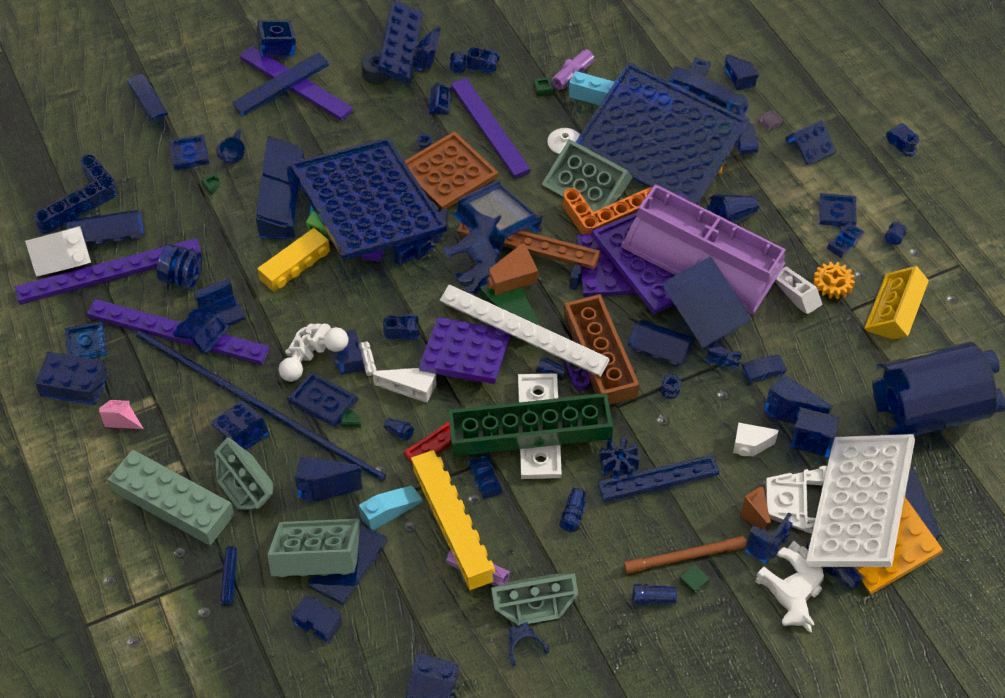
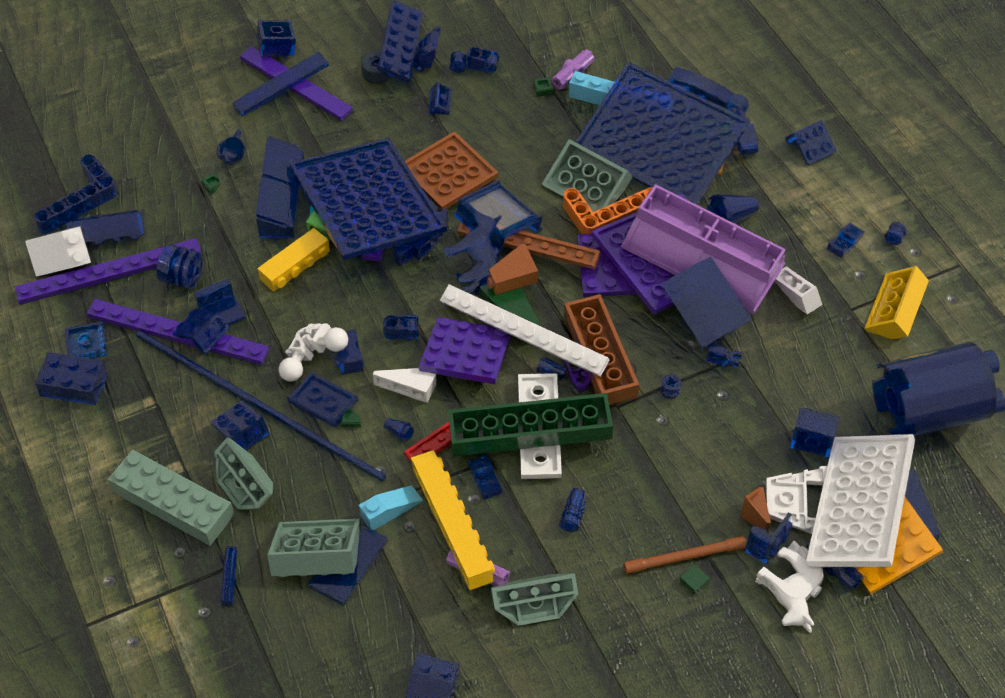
(119, 415): bright pink slope -> none
(147, 97): clear blue slope -> none
(189, 152): clear blue tile -> none
(317, 617): clear blue brick -> none
(326, 479): clear blue slope -> none
(367, 358): white axle -> none
(424, 137): clear blue bush -> none
(490, 128): dark purple tile -> none
(517, 634): clear blue helmet -> none
(559, 138): white dish -> none
(575, 276): clear blue tile -> none
(619, 458): clear blue gear -> none
(653, 594): clear blue axle -> none
(658, 478): clear blue plate -> none
(660, 342): clear blue slope -> none
(700, 66): clear blue slope -> none
(741, 72): clear blue slope -> none
(753, 439): white slope -> none
(762, 367): clear blue slope -> none
(770, 120): clear purple tile -> none
(788, 396): clear blue slope -> none
(834, 280): light orange gear -> none
(837, 209): clear blue tile -> none
(903, 137): clear blue piece -> none

